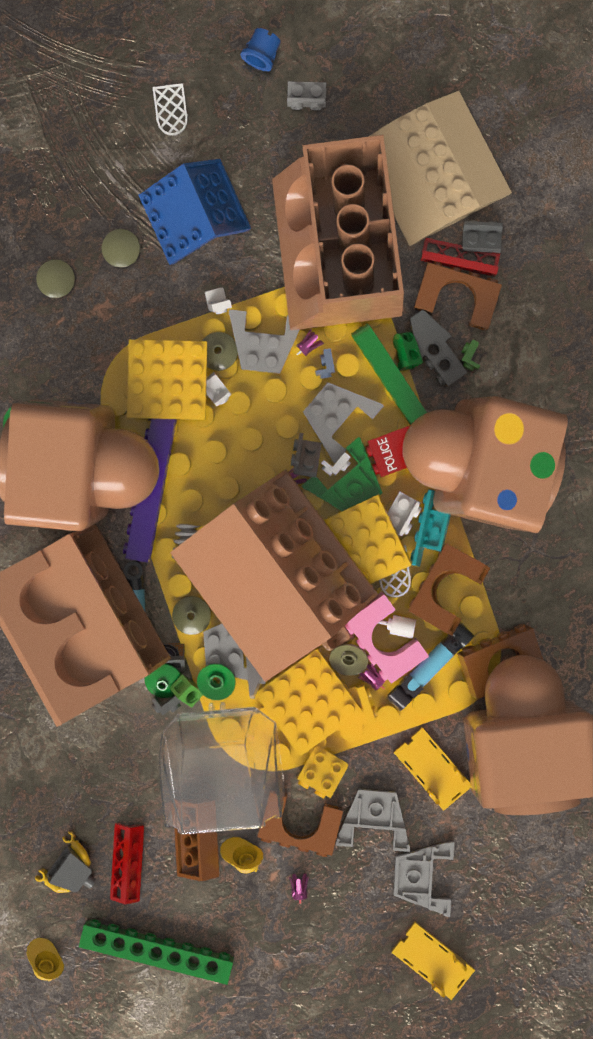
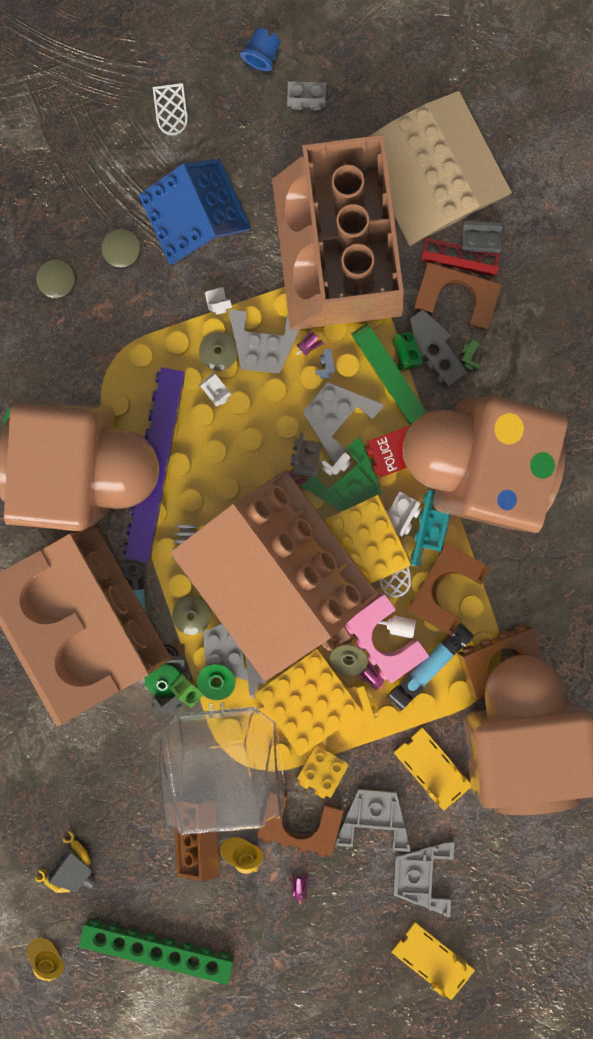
(130, 863): red fence -> none
(167, 379): yellow plate -> none

